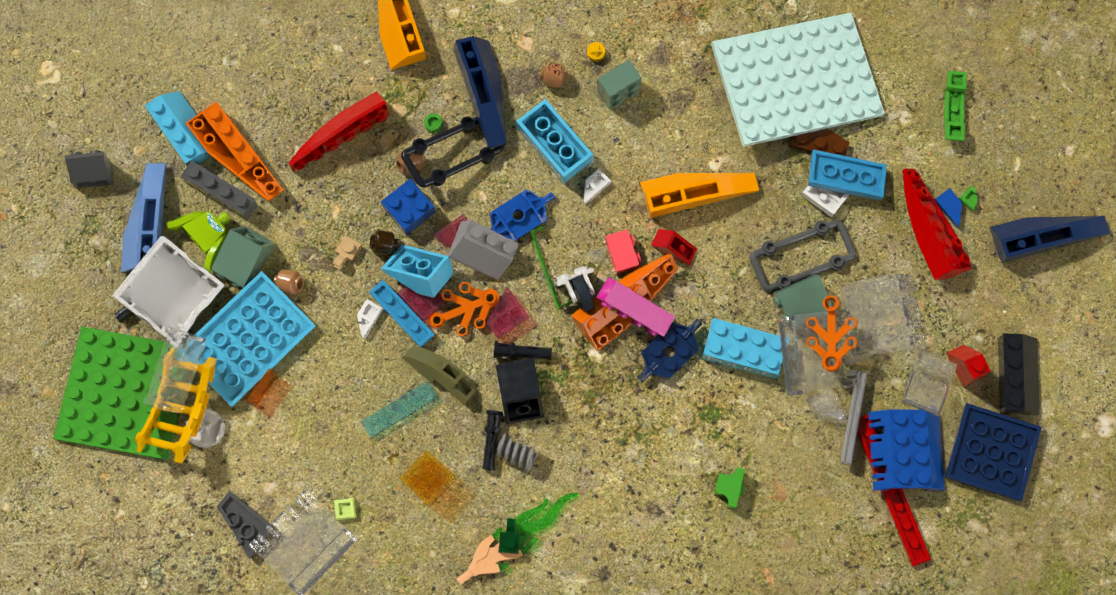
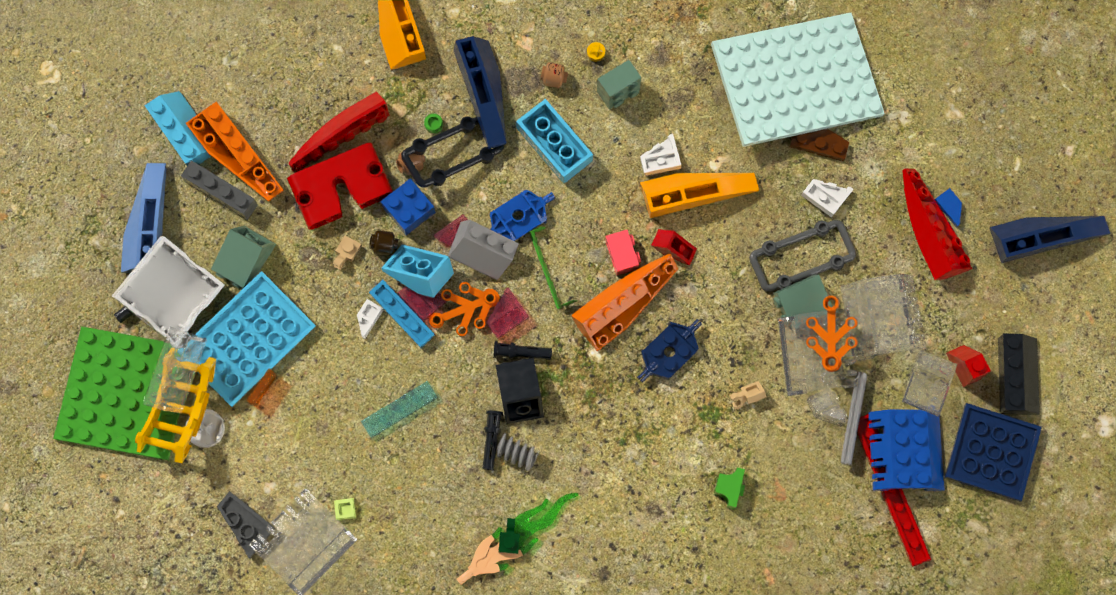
(89, 169): dark grey slope -> none
(204, 231): lime torso -> none
(289, 281): medium nougat head -> none
(321, 179): none -> red connector
(428, 478): clear yellow brick -> none
(440, 369): olive slope -> none
(582, 287): plate -> none
(595, 185): white tile -> none
(636, 307): dark pink brick -> none
(661, 158): none -> white wing
(743, 348): medium azure brick -> none
(749, 393): none -> tan plate
(847, 175): dark azure plate -> none
(954, 106): bright green slope -> none
(969, 198): bright green tile -> none

